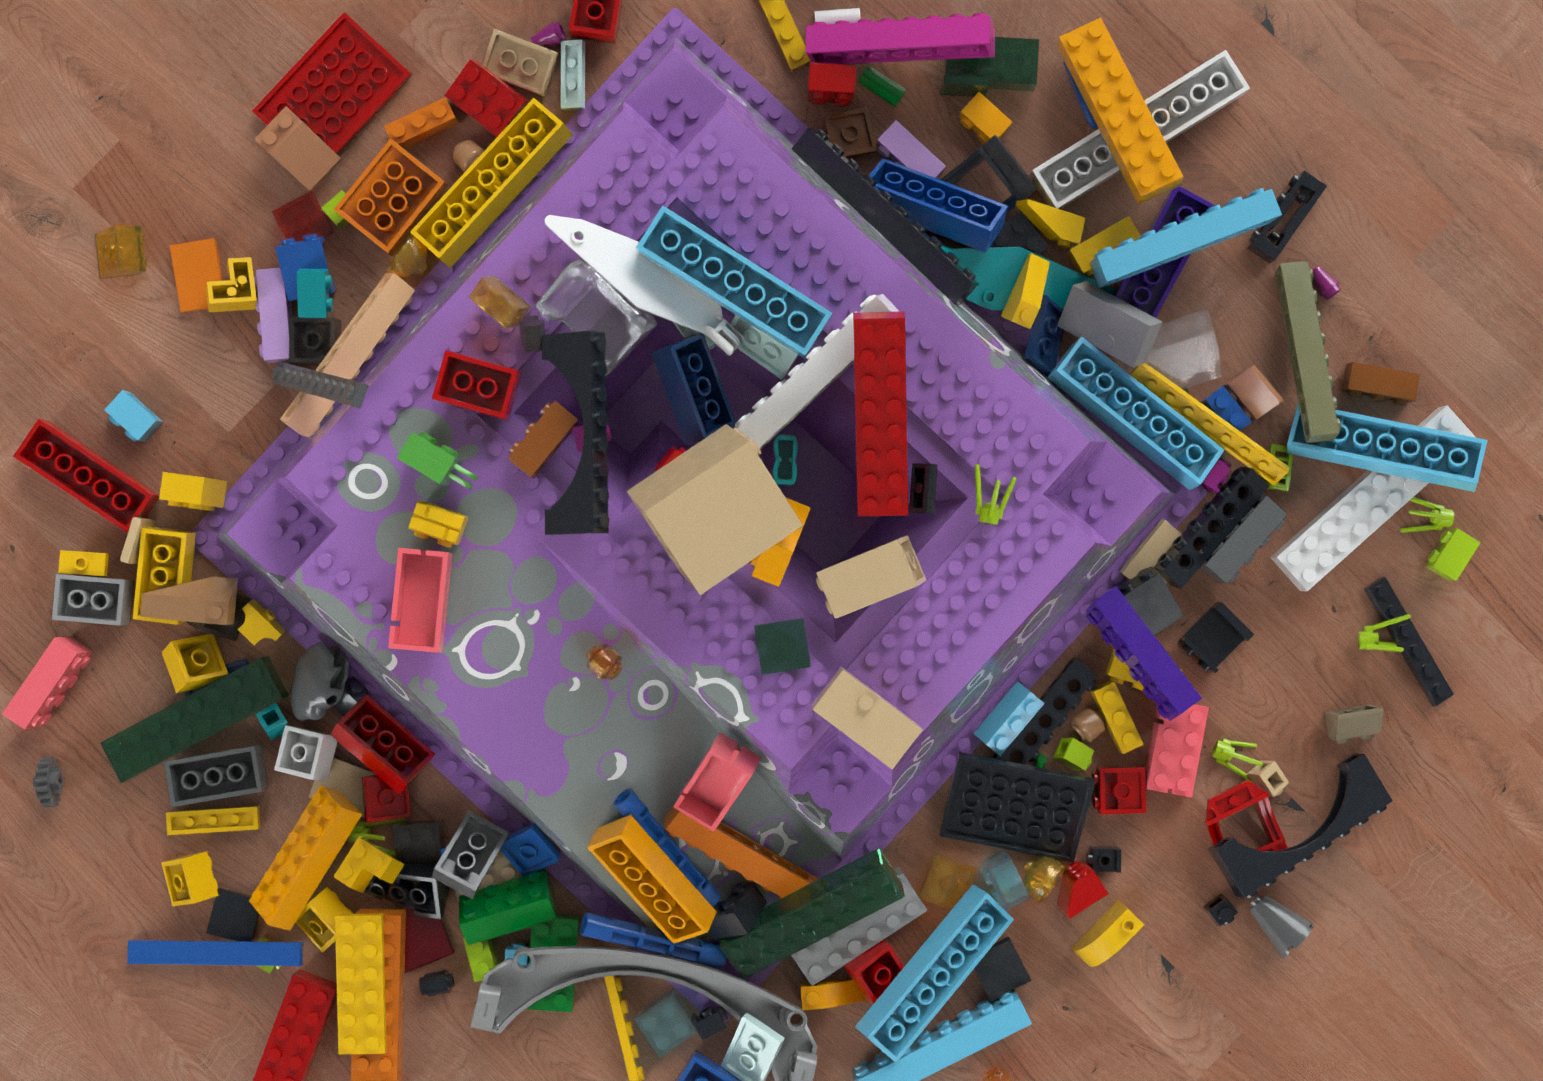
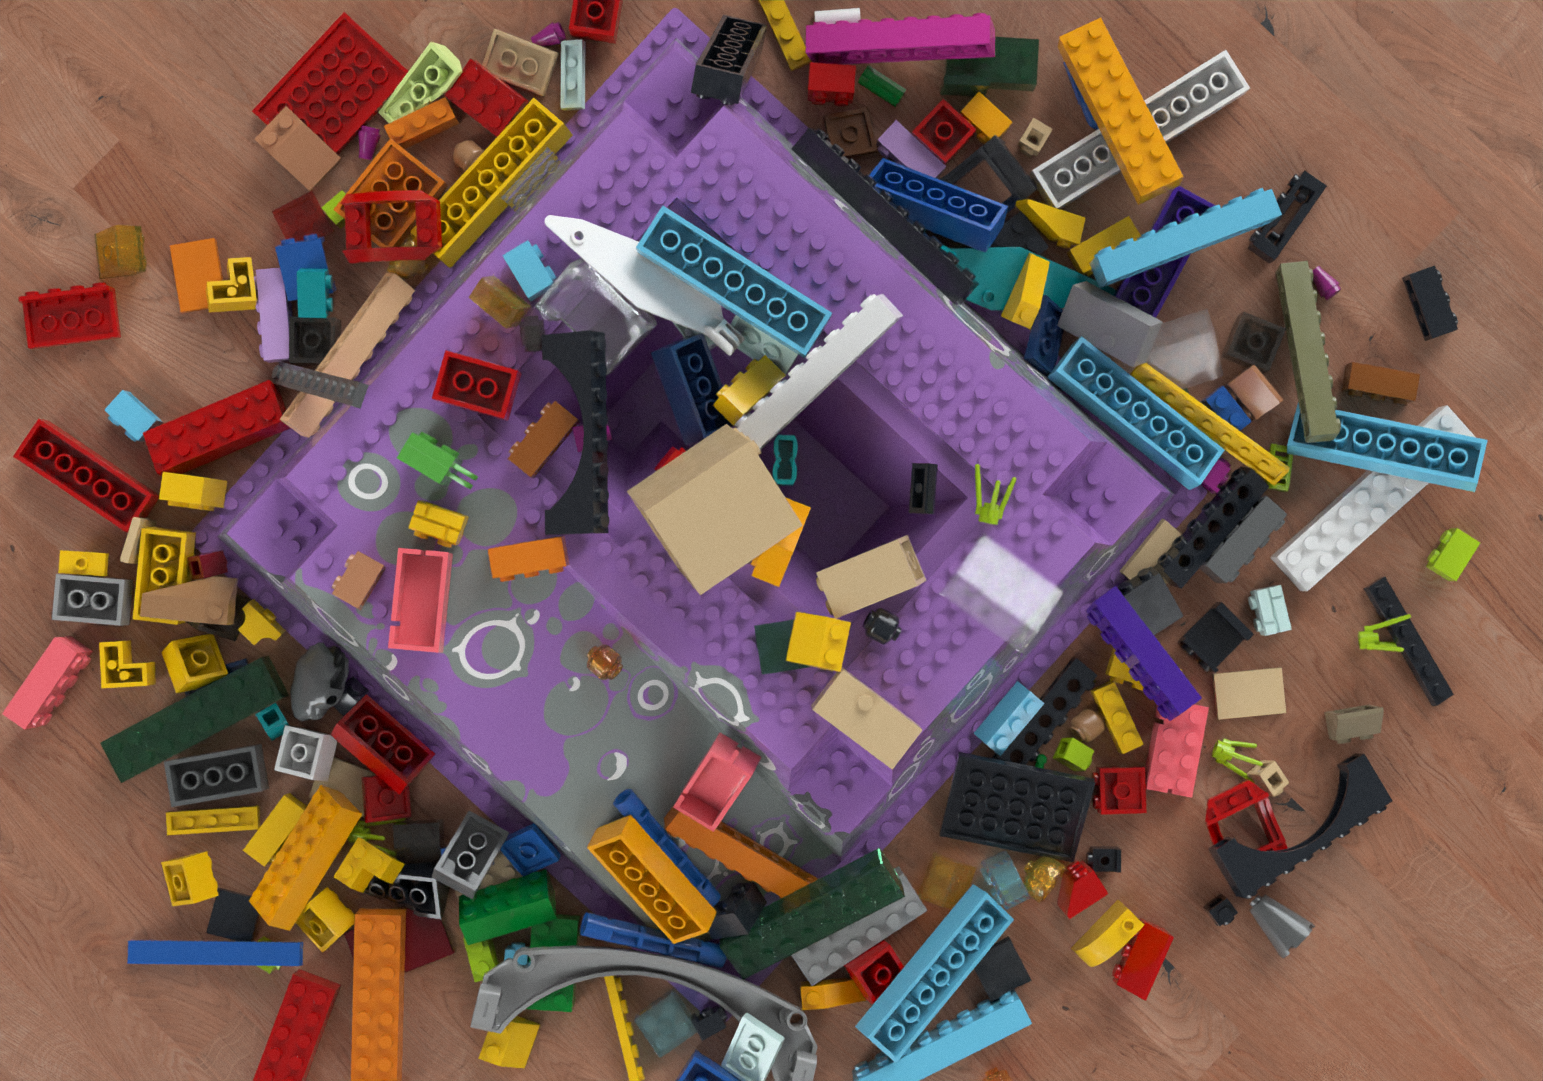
(48, 782): dark grey gear -> none
(70, 315): none -> red bracket
(118, 668): none -> yellow brick
(207, 564): none -> dark red brick
(217, 429): none -> red brick
(275, 830): none -> yellow brick
(358, 580): none -> nougat brick
(359, 226): none -> red wedge
(360, 983): yellow plate -> none
(368, 142): none -> magenta cone
(425, 81): none -> yellowish green wedge
(436, 983): black brick -> none
(512, 1045): none -> yellow slope
(528, 558): none -> orange brick
(529, 269): none -> medium azure brick
(531, 179): none -> clear plate
(728, 60): none -> black brick
(747, 389): none -> yellow brick
(818, 641): none -> yellow slope
(881, 413): red brick -> none
(882, 626): none -> black head
(944, 132): none -> red brick
(1001, 593): none -> clear slope
(1038, 131): none -> tan brick
(1142, 959): none -> red slope
(1249, 693): none -> tan tile
(1253, 342): none -> clear smoke brick
(1269, 610): none -> light aqua brick
(1430, 303): none -> black brick
(1440, 517): lime plant -> none

